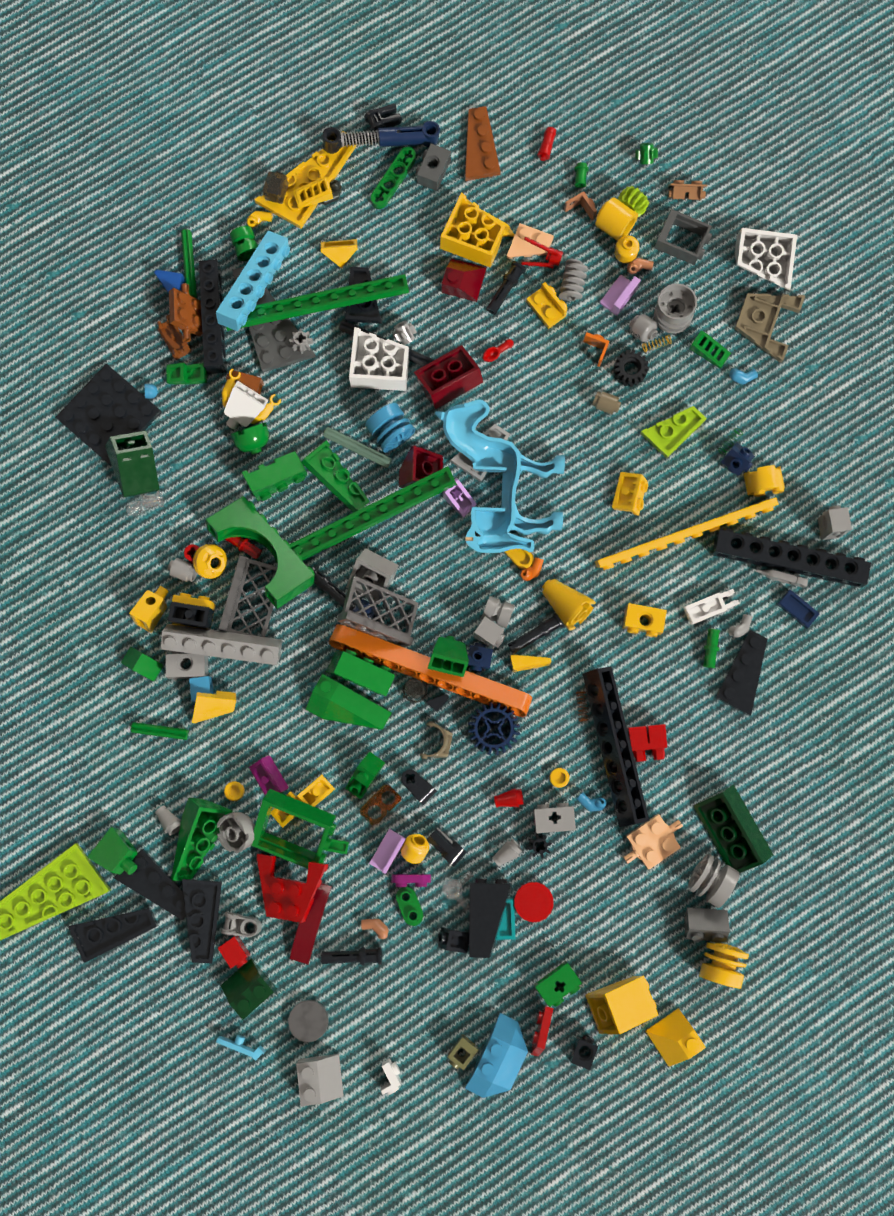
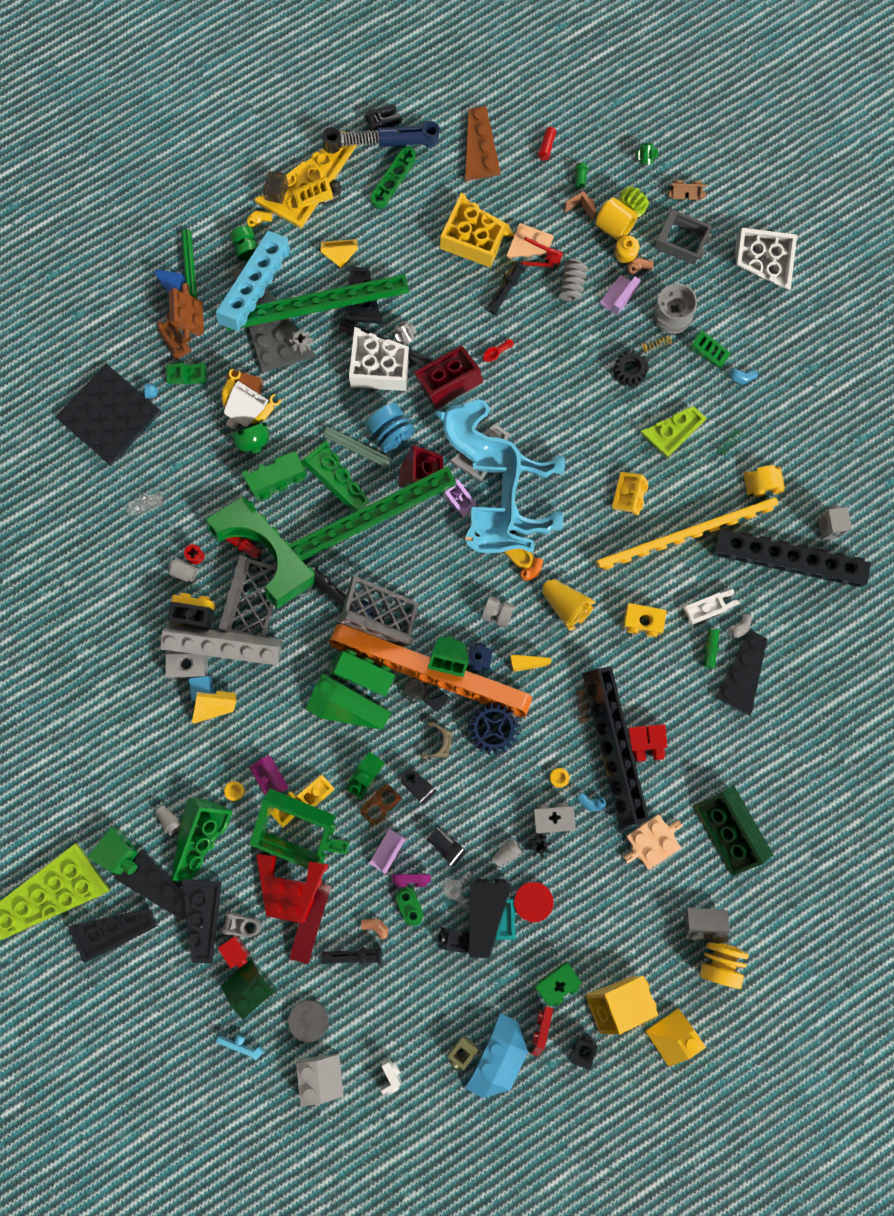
(133, 463): dark green slope -> none
(142, 664): green slope -> none
(150, 609): yellow torso -> none
(161, 731): green axle -> none
(203, 558): yellow piece -> none
(213, 333): black brick -> none
(236, 831): light grey cylinder -> none
(374, 570): light grey slope -> none
(415, 848): yellow head -> none
(429, 176): dark grey brick -> none
(463, 279): dark red slope -> none
(489, 633): light grey brick -> none
(511, 798): red cone -> none
(543, 629): black pin -> none
(547, 305): yellow bracket -> none
(597, 341): orange bracket -> none
(606, 402): dark tan brick -> none
(643, 327): light grey head -> none
(716, 882): light grey wheel -> none
(738, 459): dark blue brick -> none
(759, 318): dark tan wing -> none
(784, 577): light grey piece -> none
(798, 609): dark blue tile -> none

